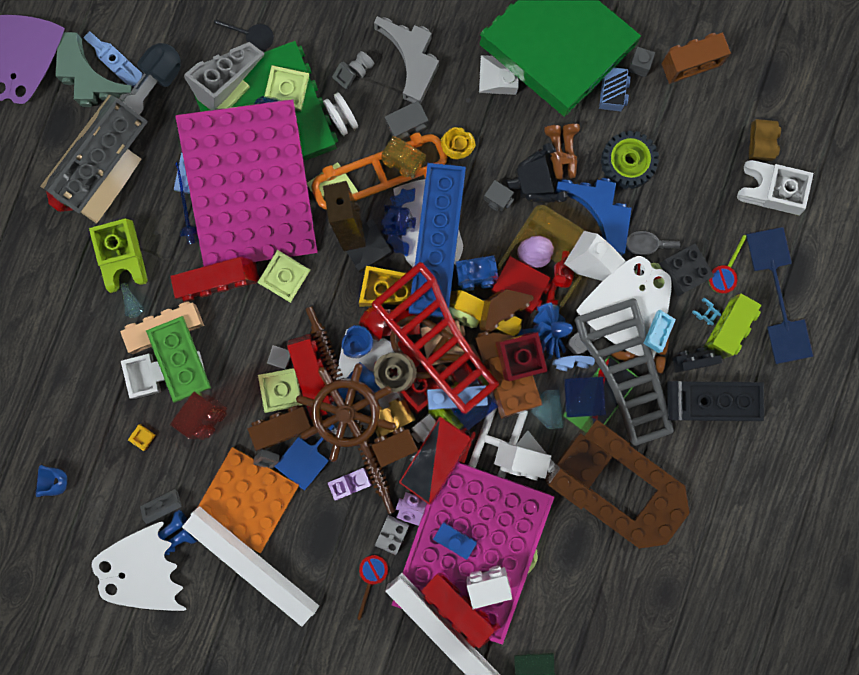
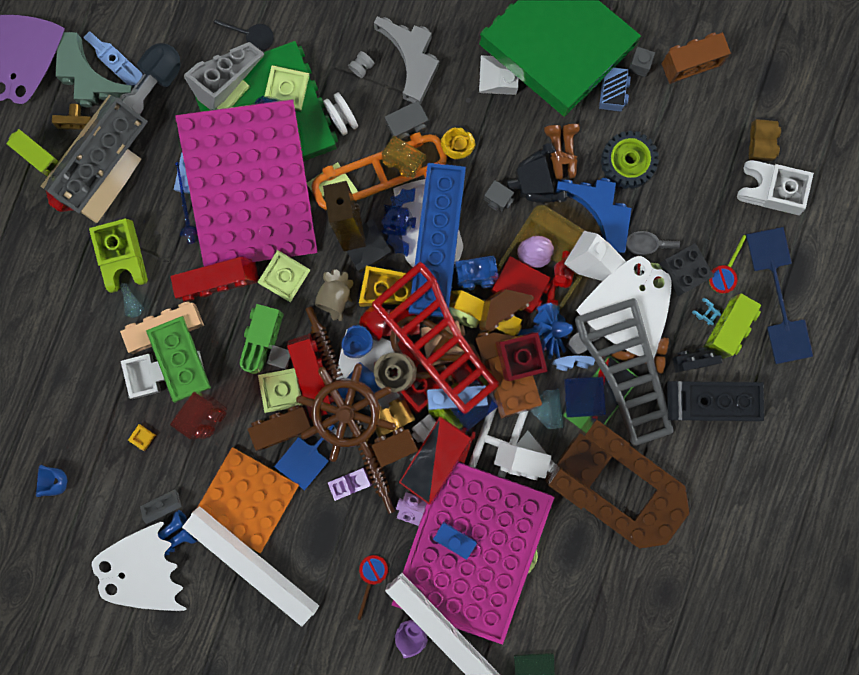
(32, 152): none -> lime brick
(73, 121): none -> pearl gold tile
(260, 337): none -> bright green brick
(266, 458): dark grey plate -> none
(334, 293): none -> dark tan piece
(344, 75): dark grey plate -> none
(392, 535): light grey piece -> none
(410, 639): none -> medium lavender hair
(459, 610): red wedge -> none
(488, 587): white brick -> none
(659, 331): medium azure plate -> none

